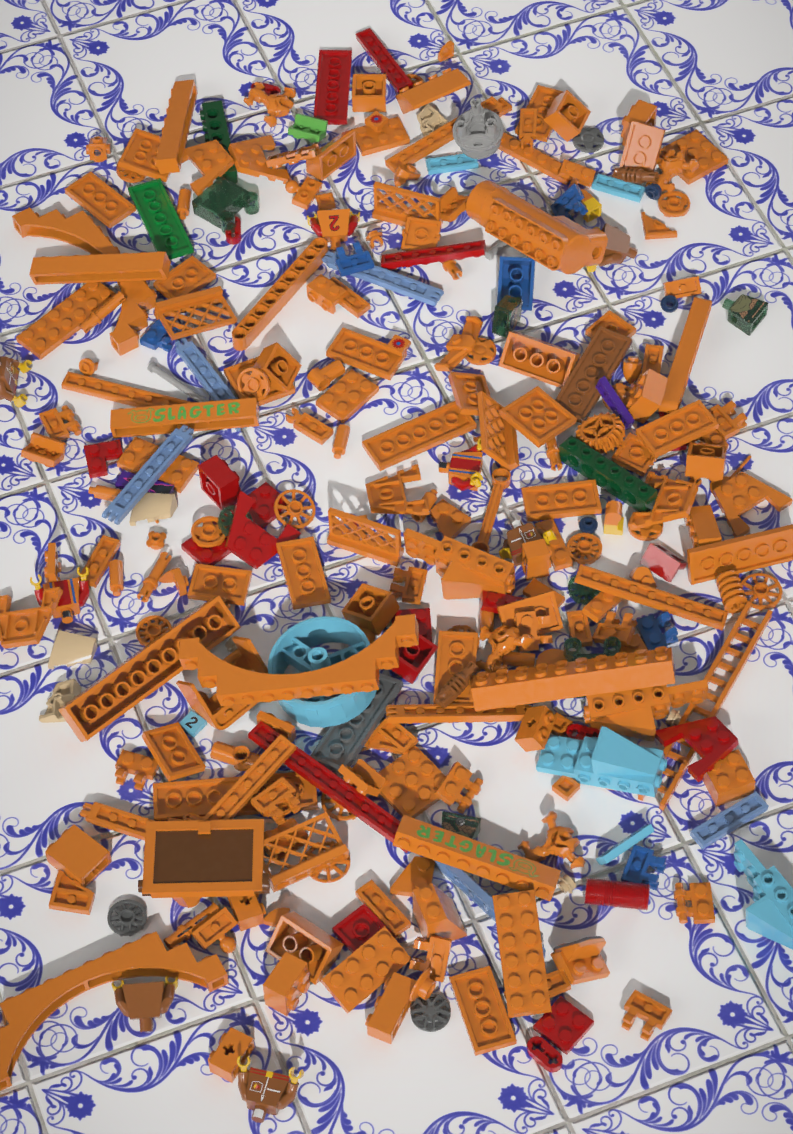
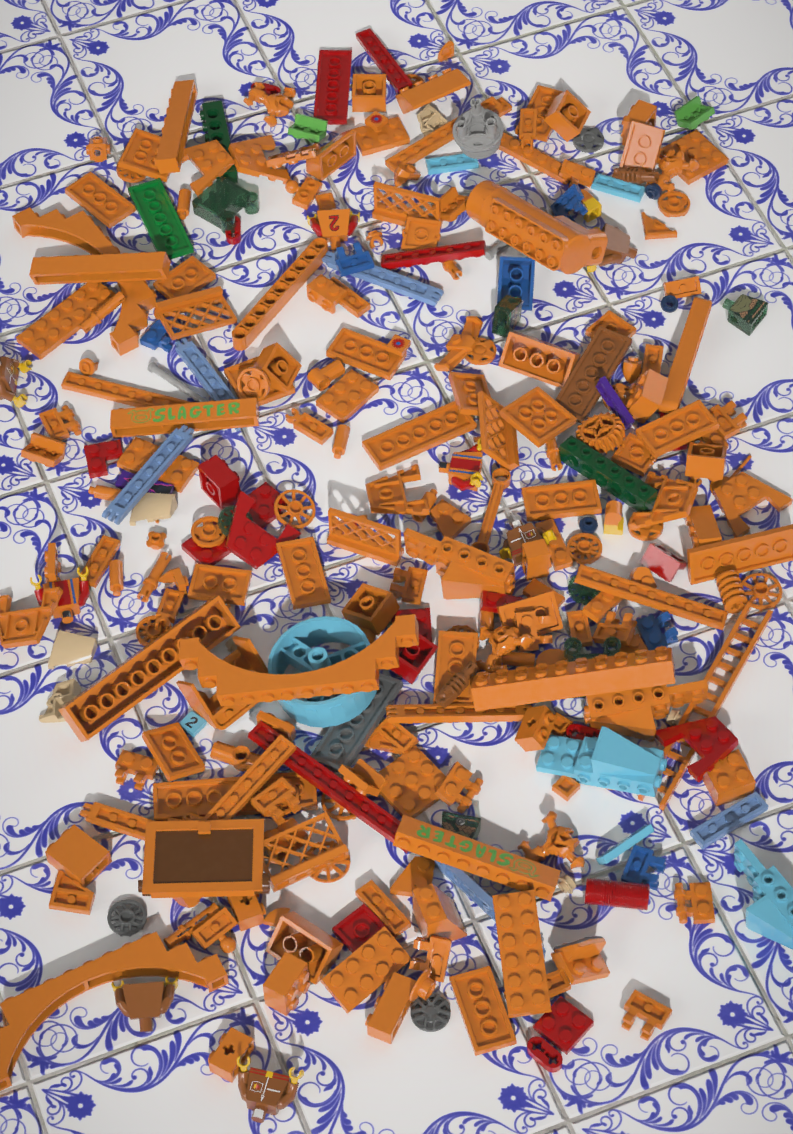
(169, 608): none -> orange plate
(693, 113): none -> bright green bracket

